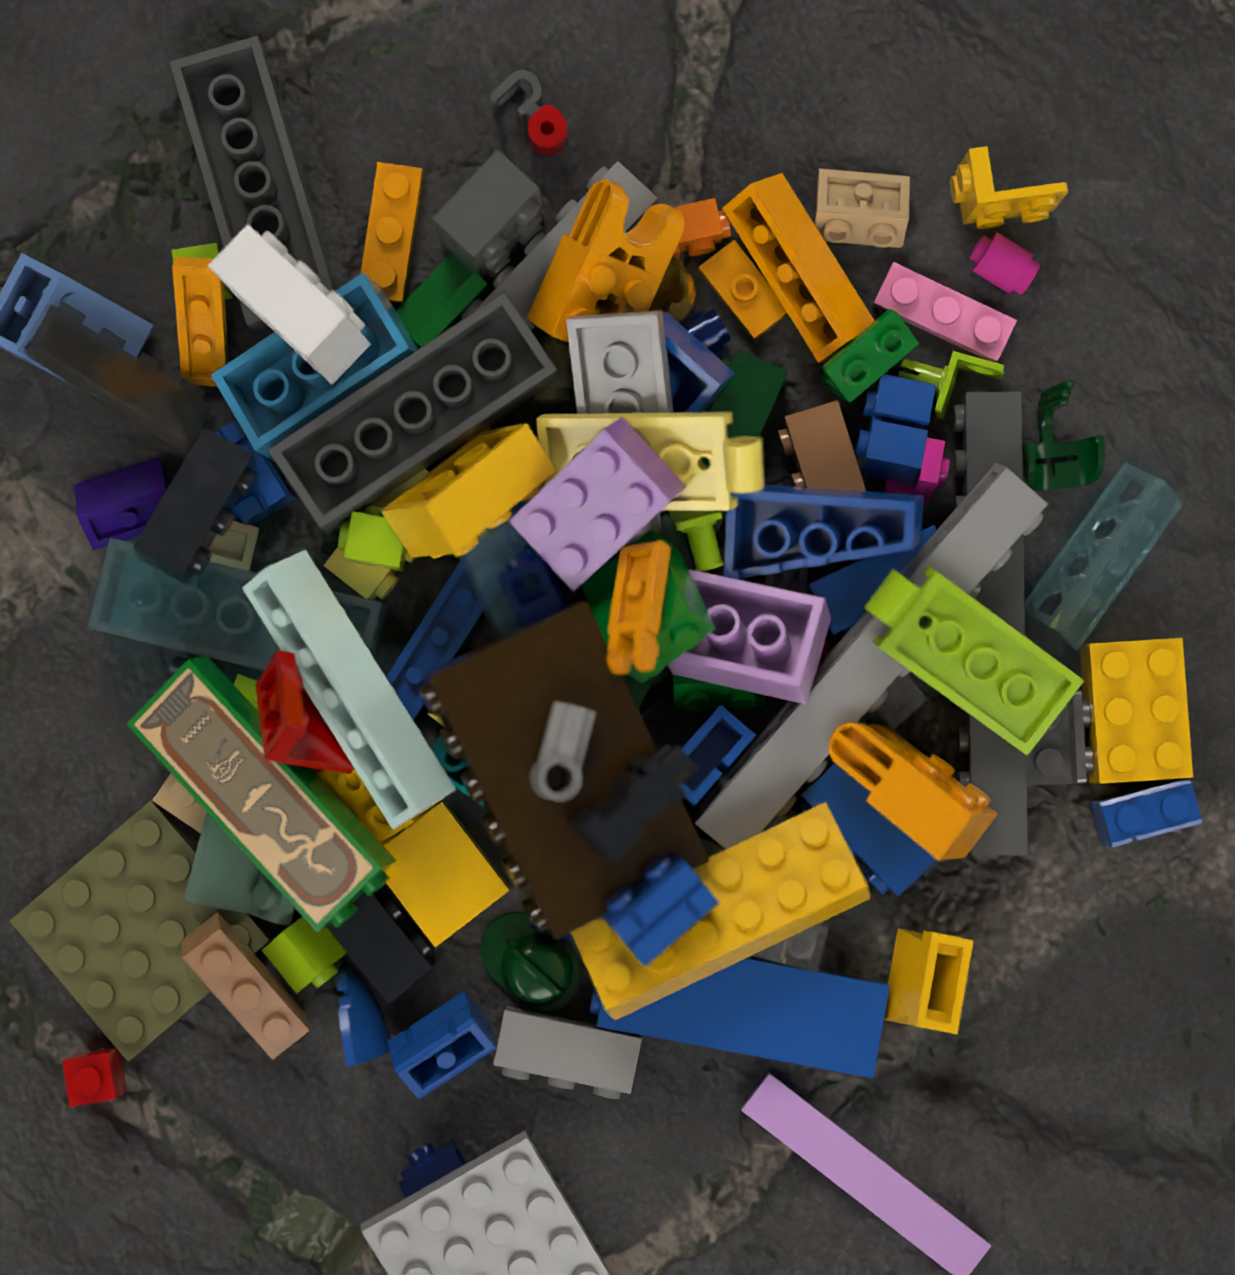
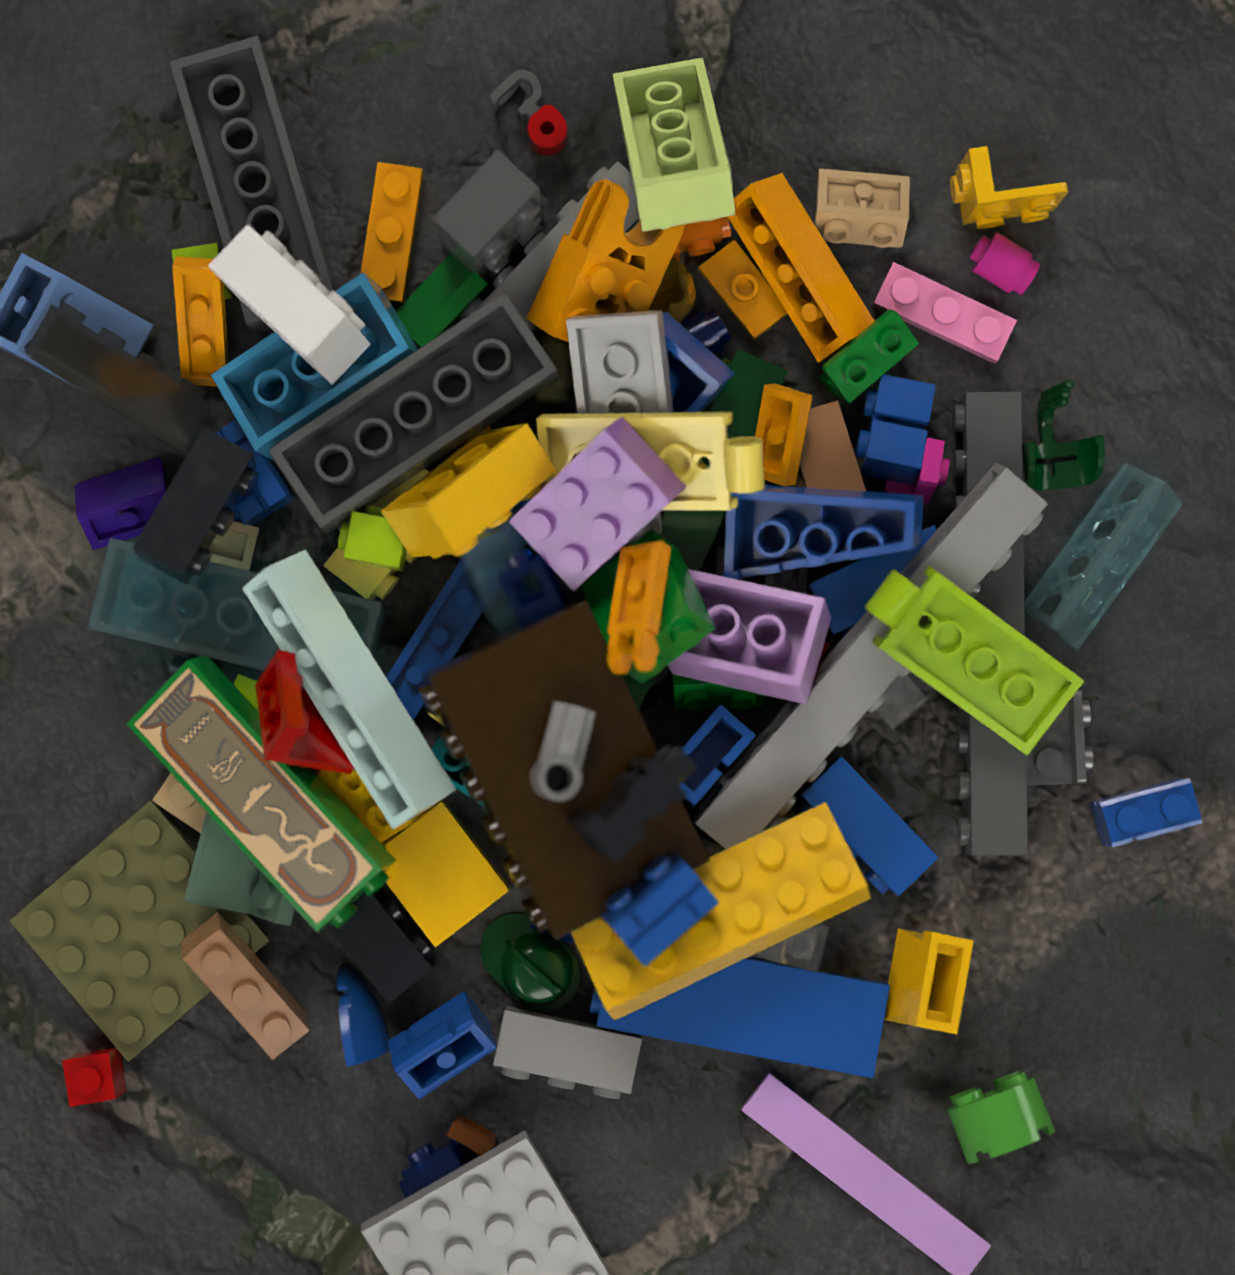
(304, 955): lime brick -> none
(472, 1135): none -> reddish brown tile
(674, 145): none -> yellowish green brick
(700, 535): lime bracket -> none
(782, 430): none -> light orange plate
(913, 789): light orange brick -> none
(946, 378): lime bracket -> none
(999, 1118): none -> bright green brick
(1137, 710): yellow brick -> none

